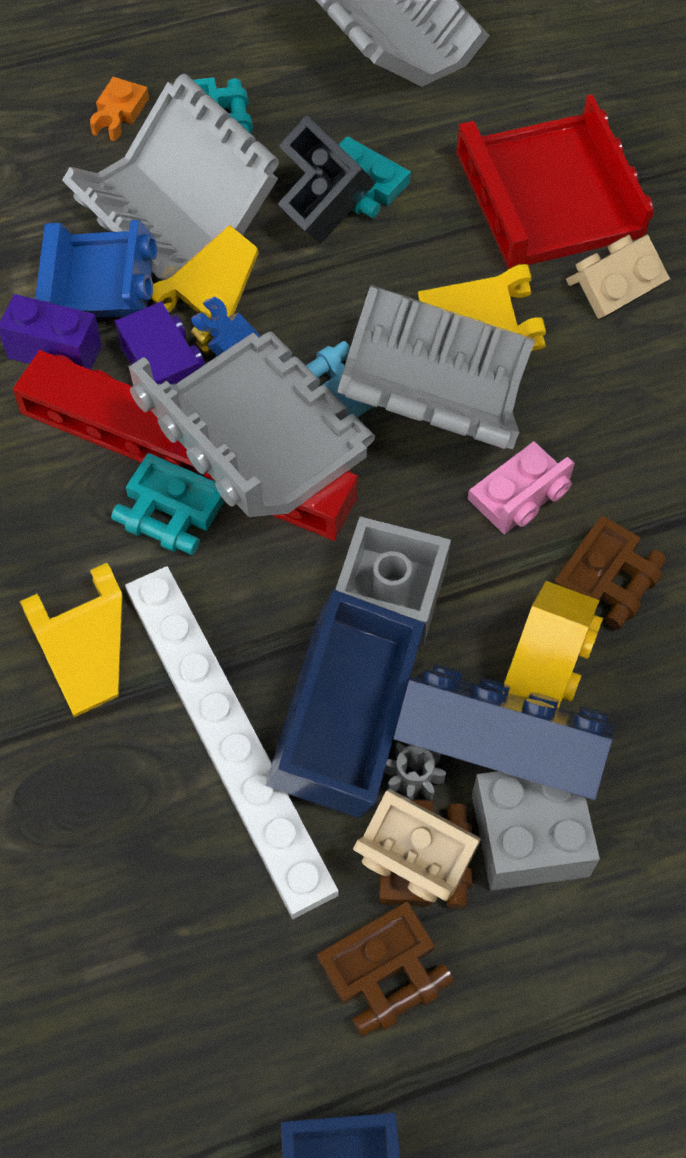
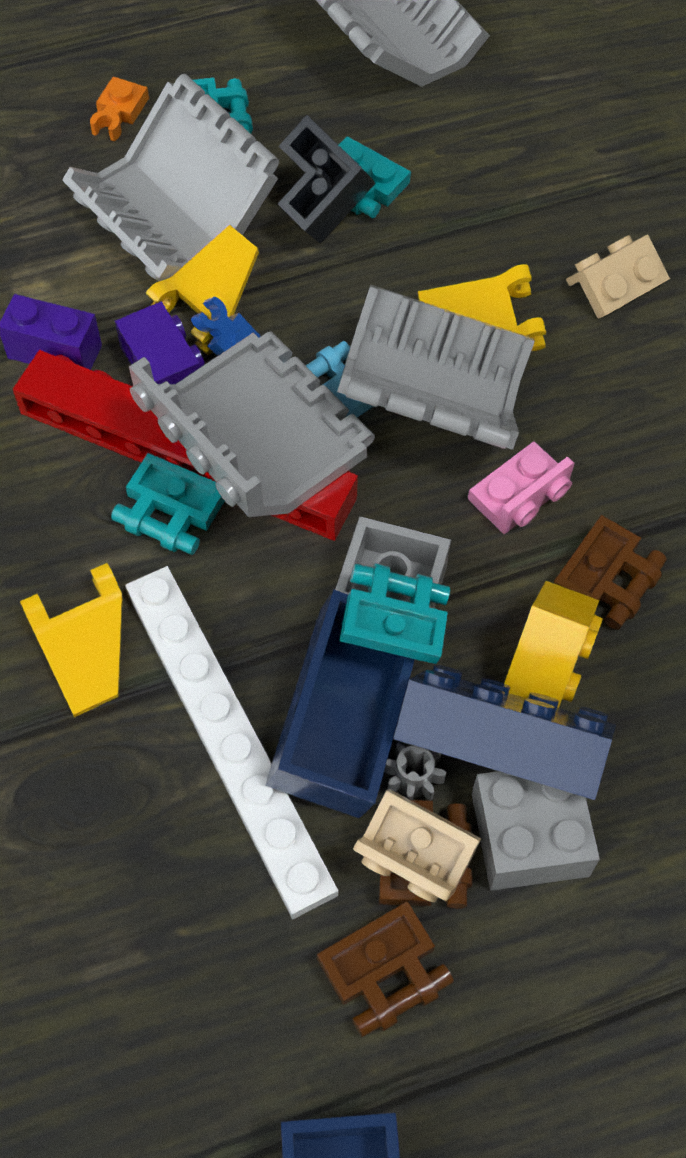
(97, 270): blue panel -> none
(393, 624): none -> teal plate
(554, 186): red panel -> none

